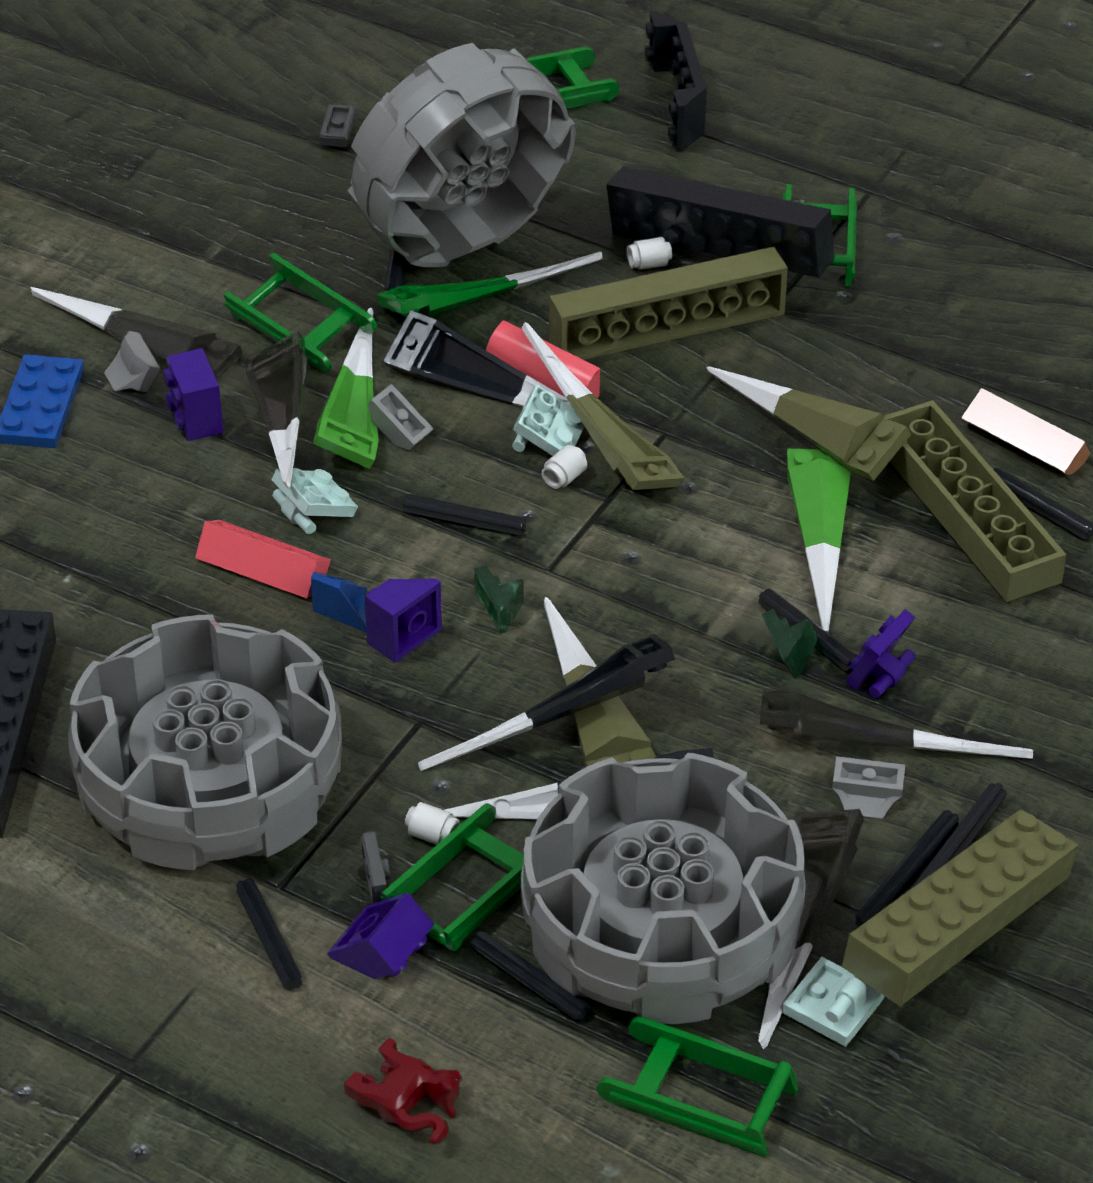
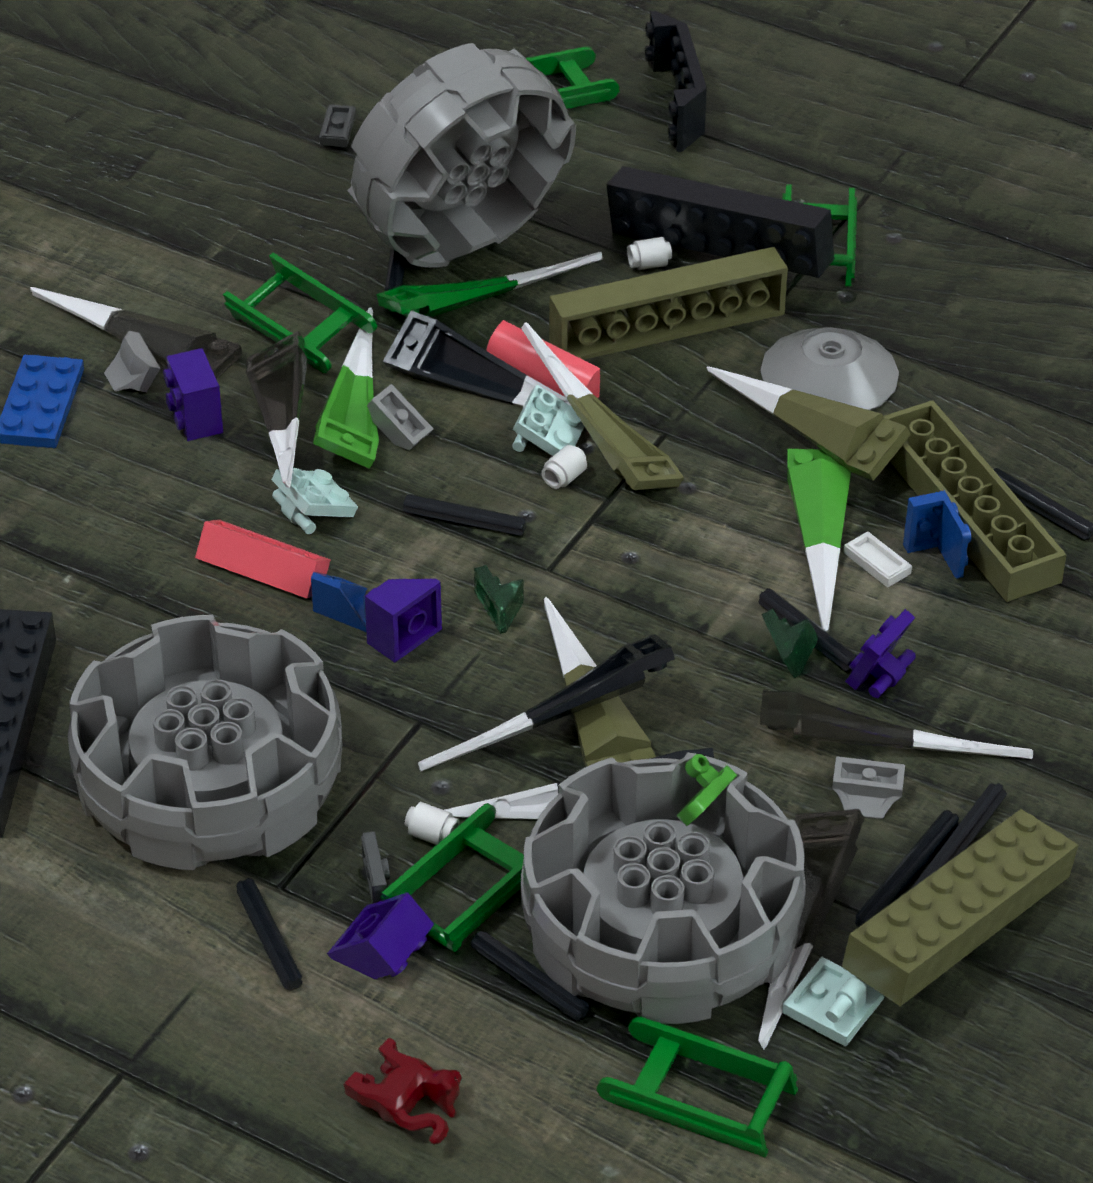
(713, 784): none -> bright green piece
(833, 366): none -> light grey dish
(877, 559): none -> white tile
(936, 523): none -> blue bracket
(1027, 432): brick -> none

